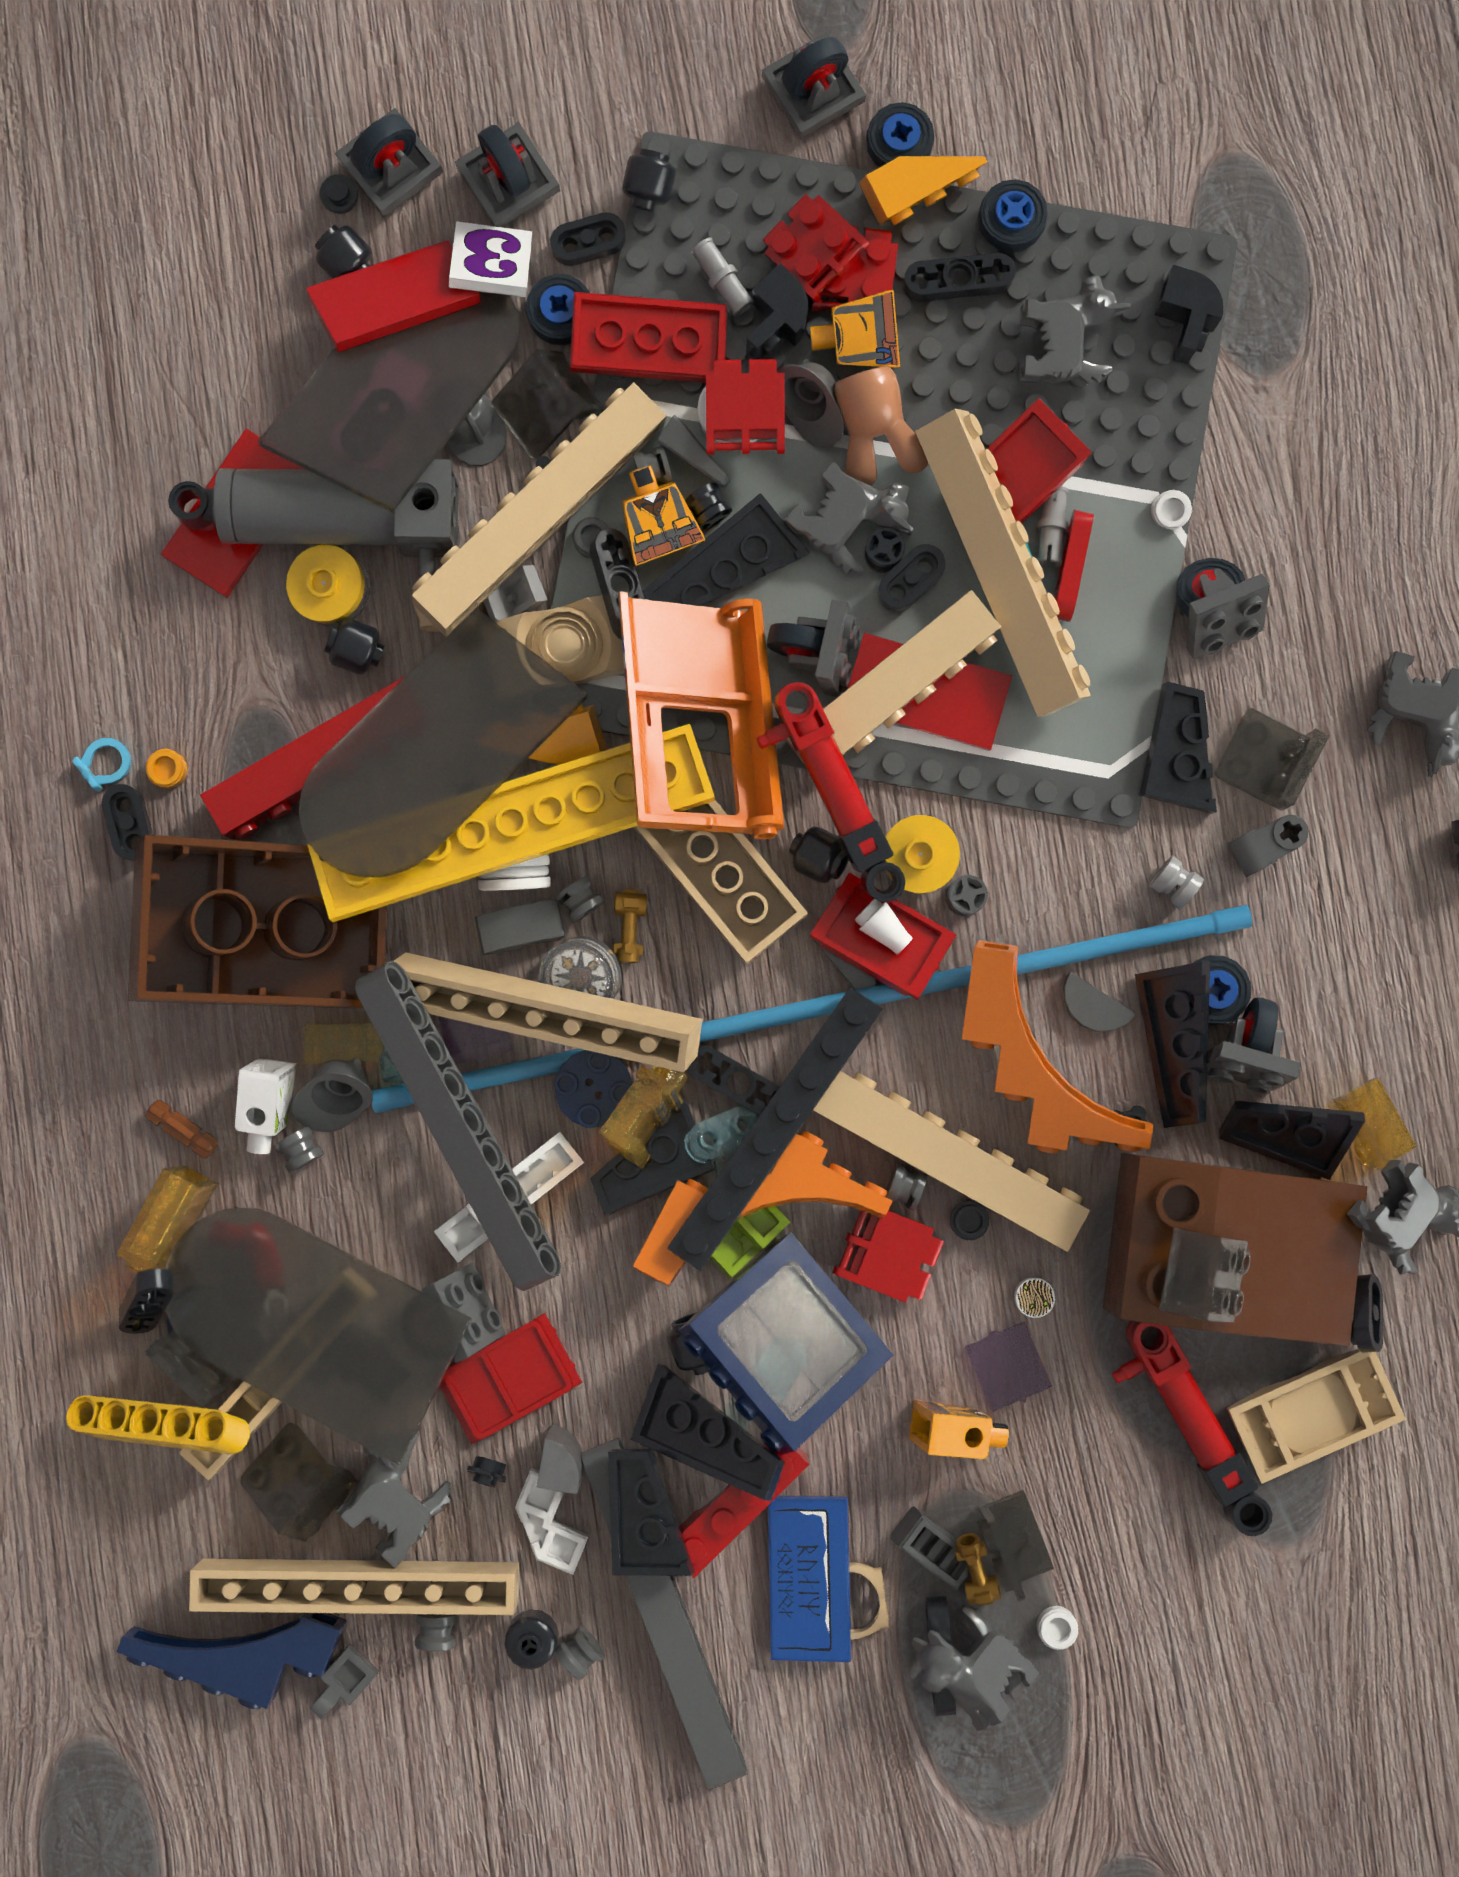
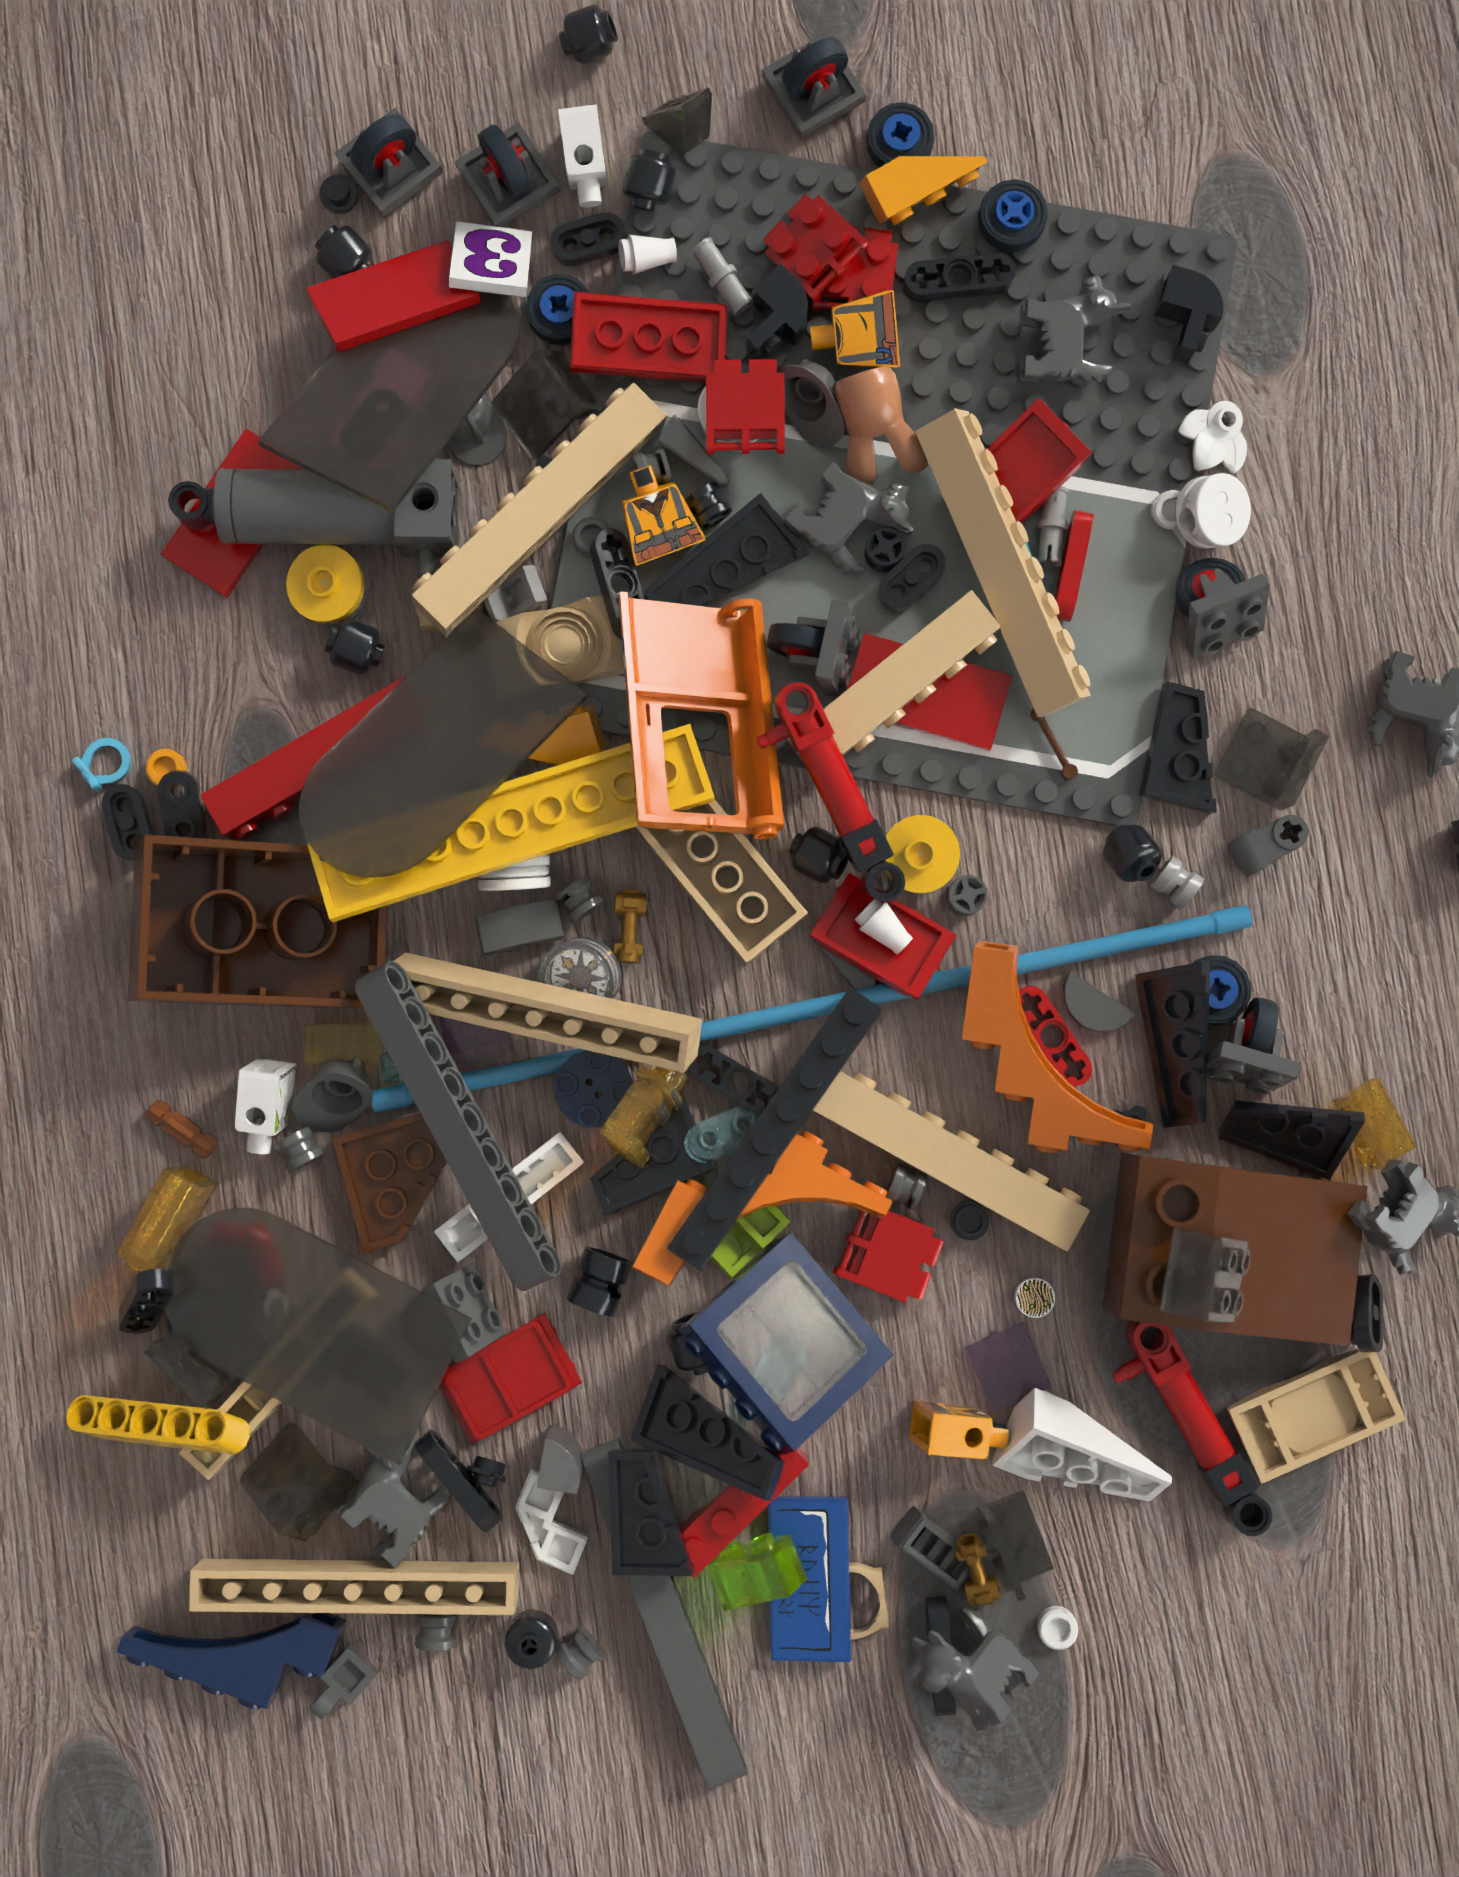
(182, 809): none -> black plate
(388, 1177): none -> reddish brown plate
(458, 1481): none -> black beam
(583, 144): none -> white torso
(588, 34): none -> black head
(599, 1281): none -> black wheel
(645, 253): none -> white cone
(682, 120): none -> clear smoke slope
(756, 1571): none -> clear neon green brick
(1063, 1442): none -> white wedge
(1068, 771): none -> reddish brown hinge
(1075, 1055): none -> red beam
(1132, 853): none -> black head
(1213, 439): none -> white plate
(1213, 511): none -> white head

